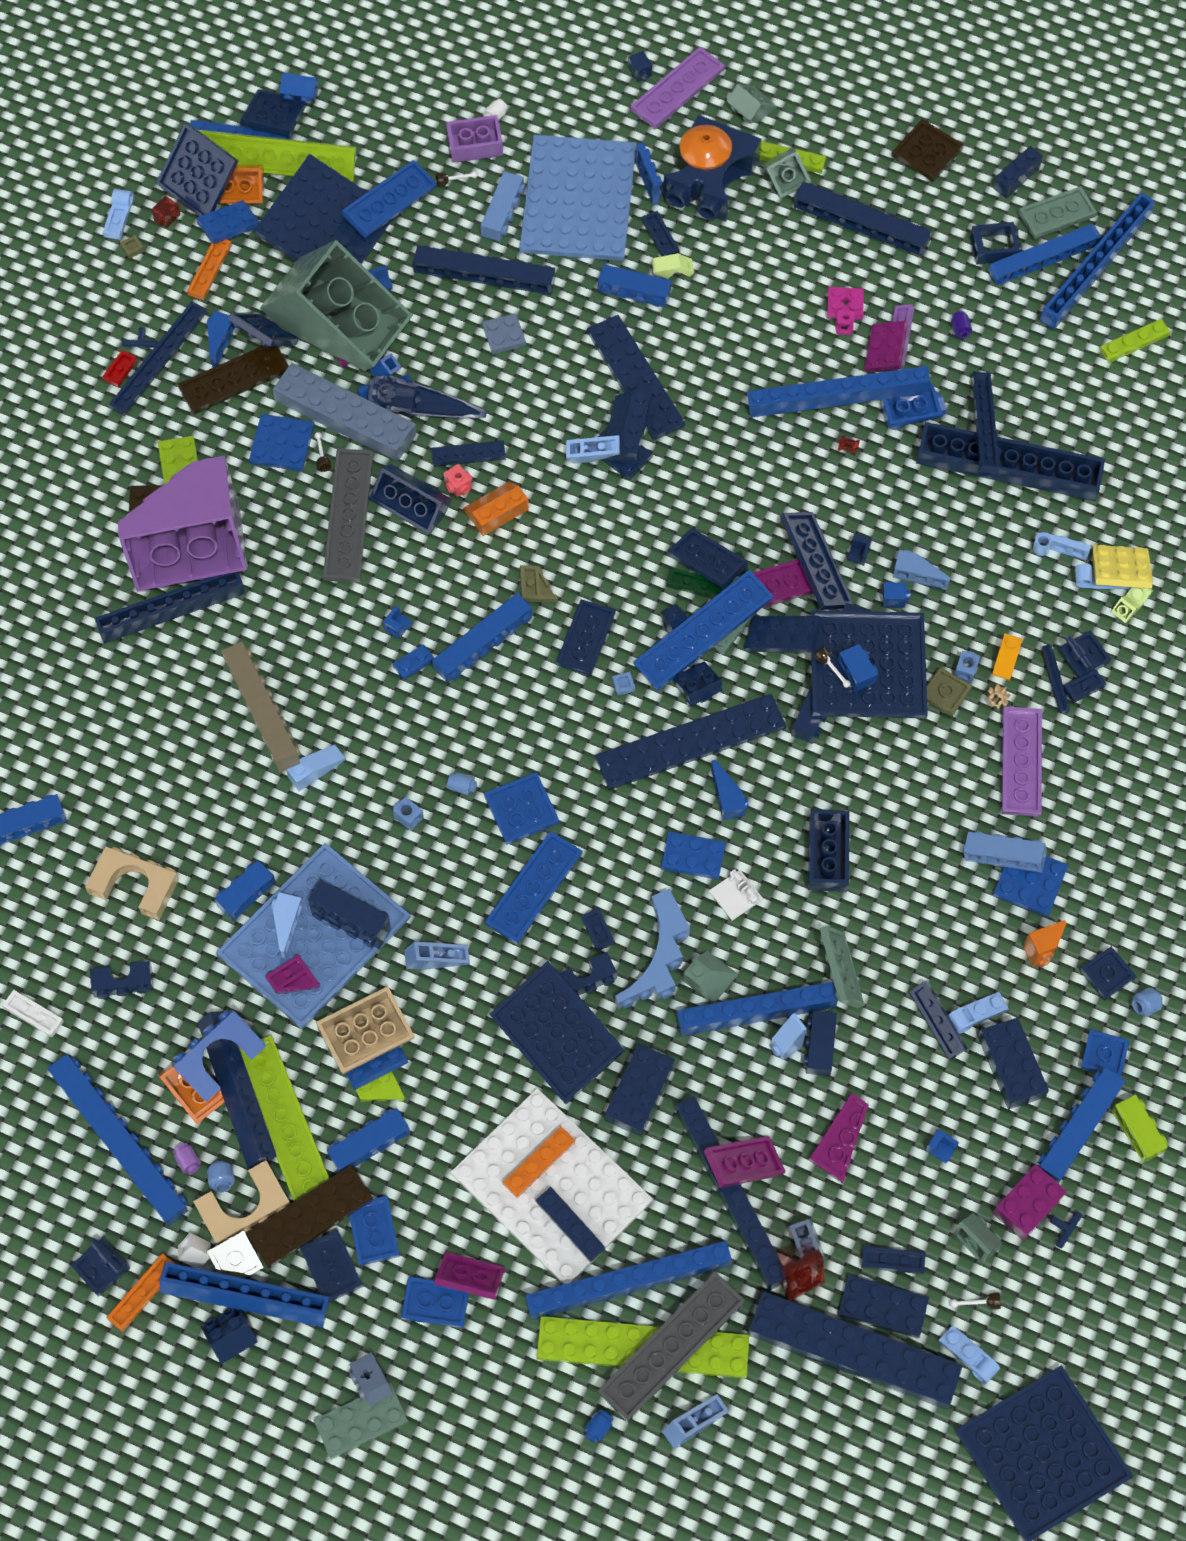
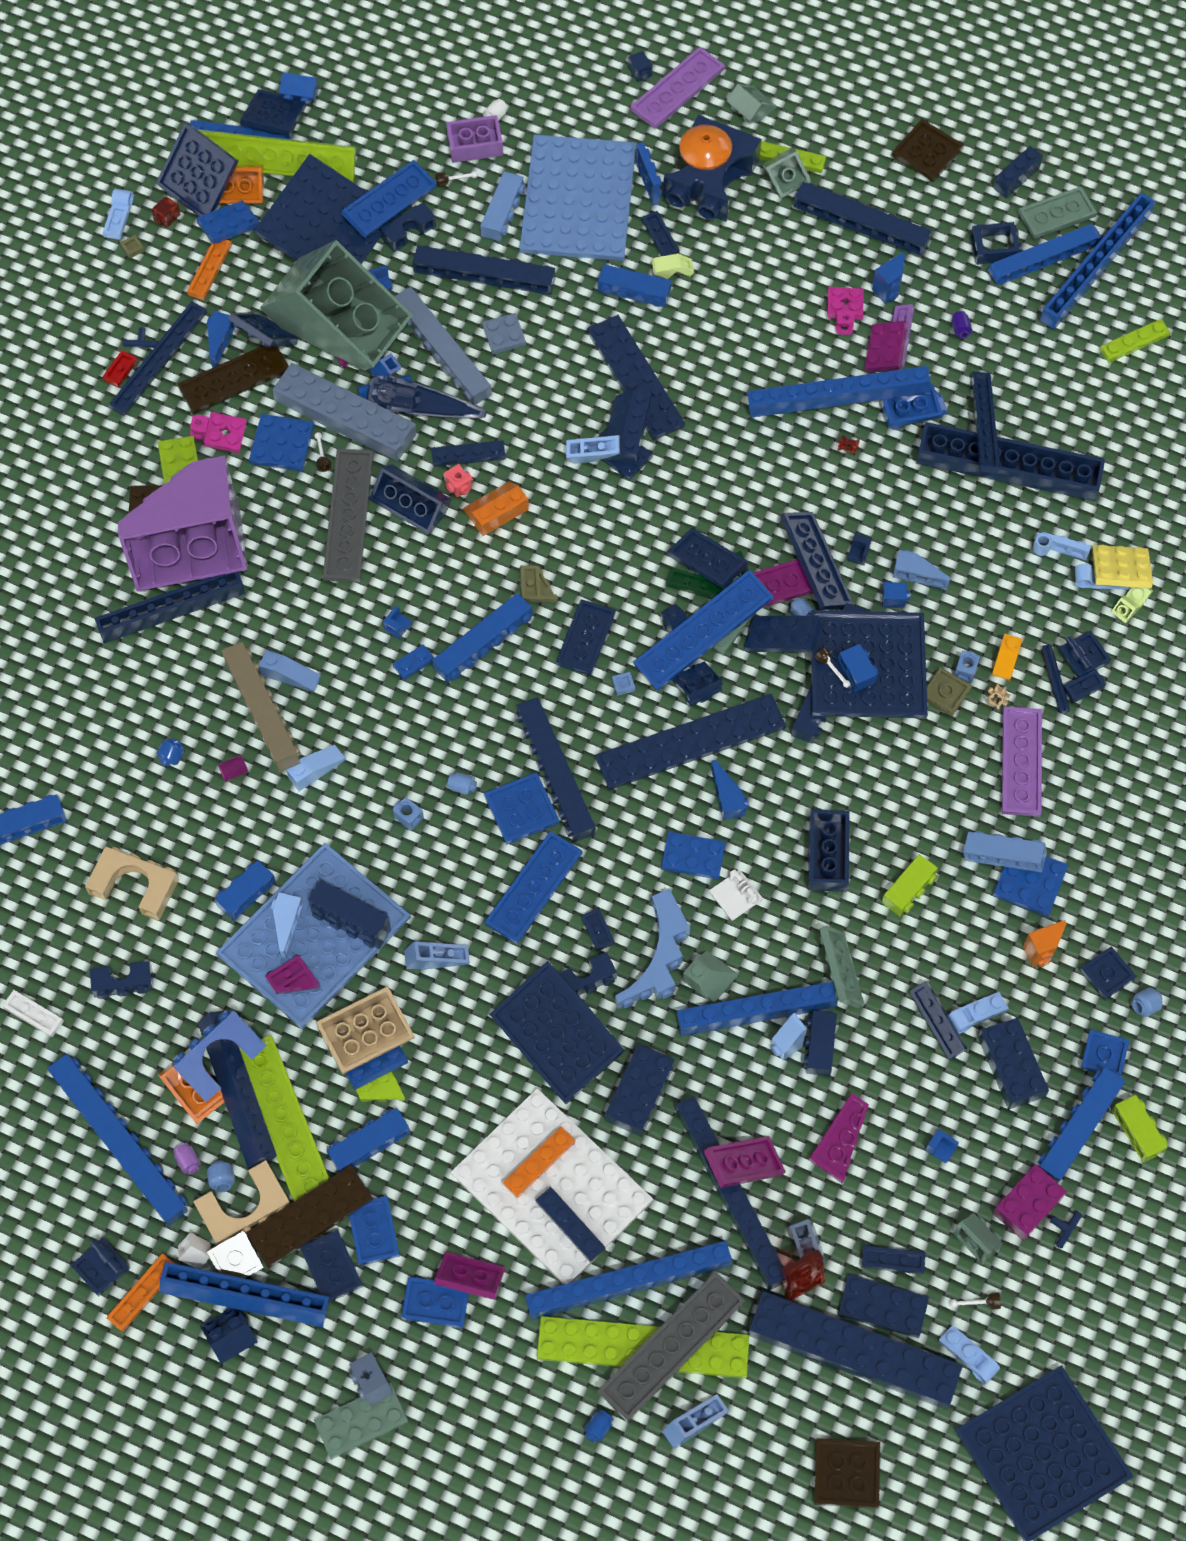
(170, 752): none -> blue head
(211, 428): none -> dark pink plate
(233, 768): none -> magenta piece
(288, 671): none -> medium blue slope
(417, 218): none -> dark blue arch
(444, 348): none -> sand blue brick
(556, 770): none -> dark blue brick
(800, 607): none -> medium blue brick
(847, 1473): none -> dark brown plate
(888, 279): none -> blue slope
(910, 885): none -> lime brick

